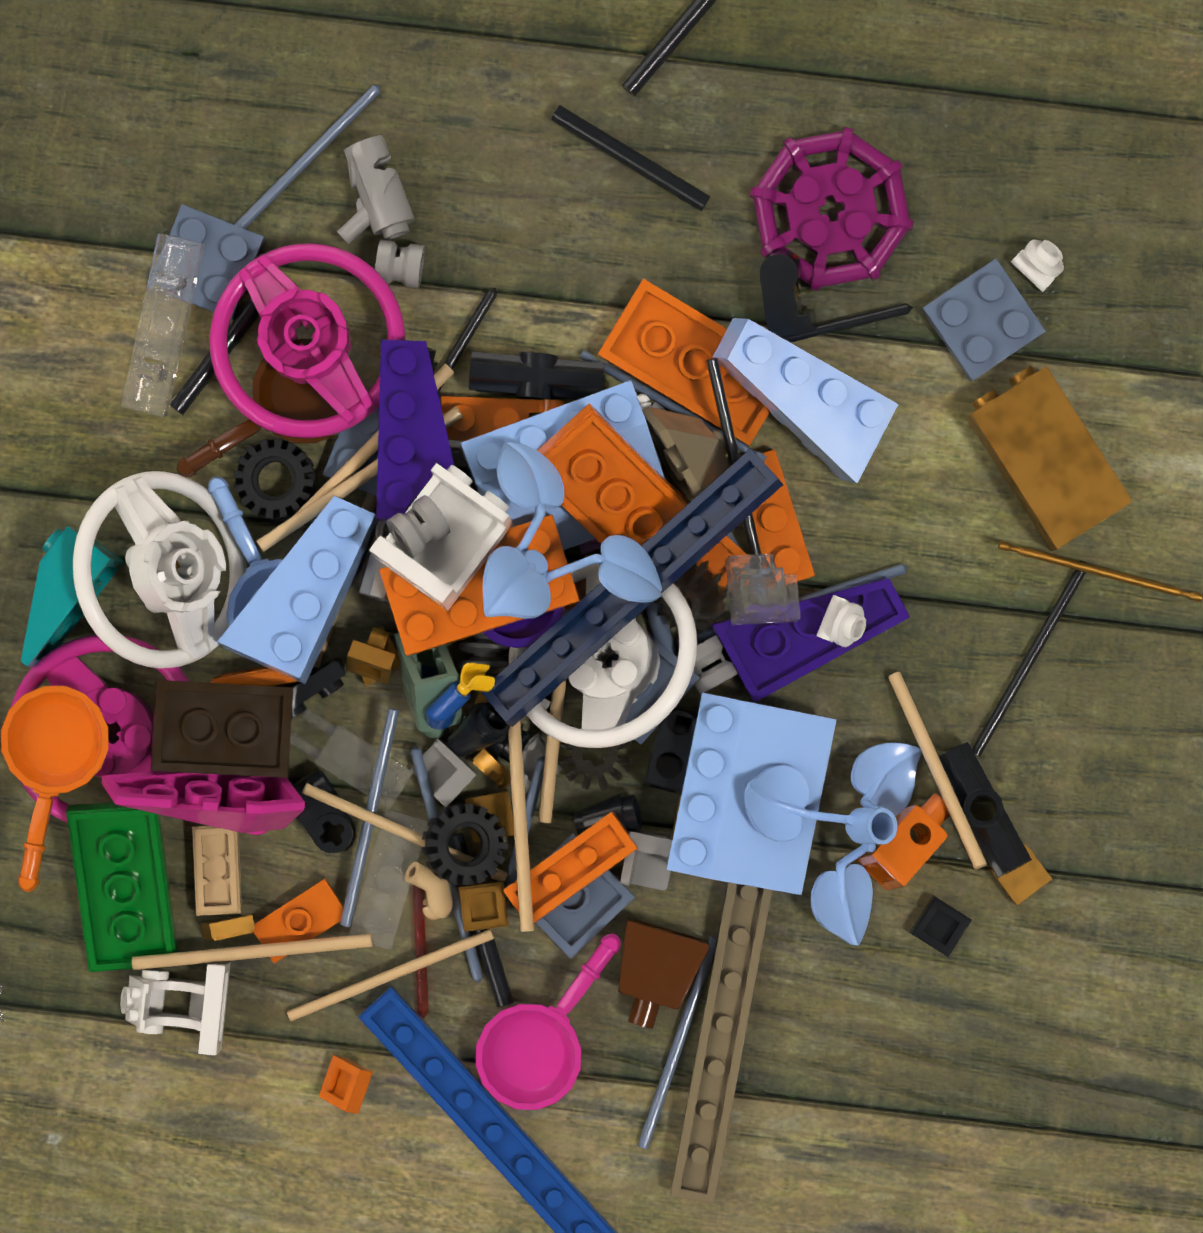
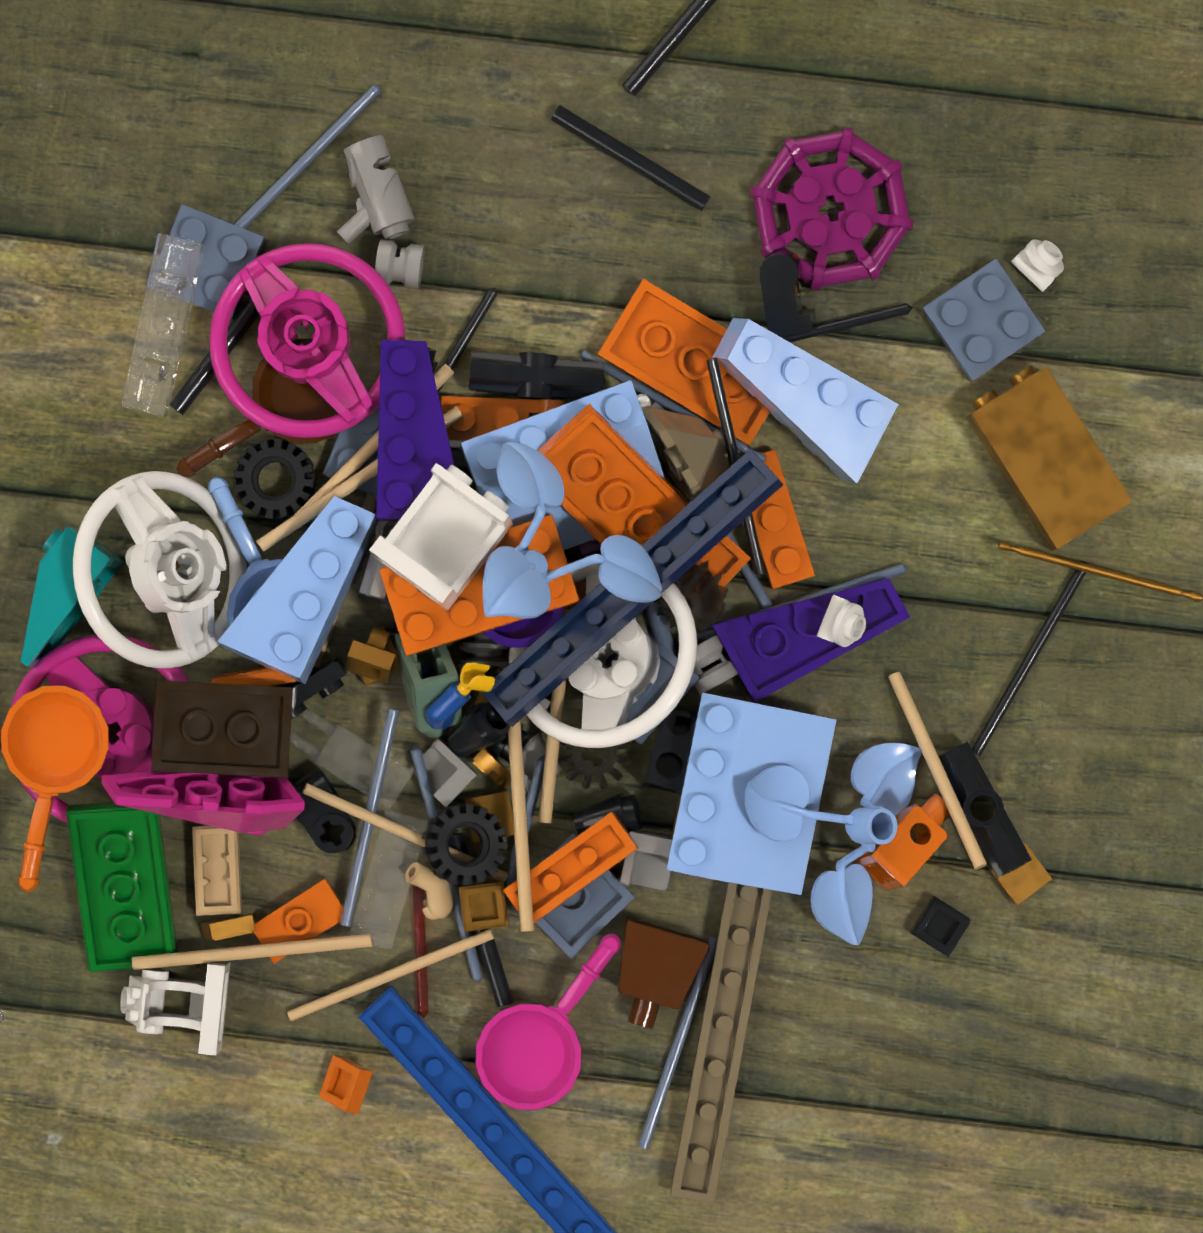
(418, 526): light grey wheel -> none
(760, 591): clear brick -> none

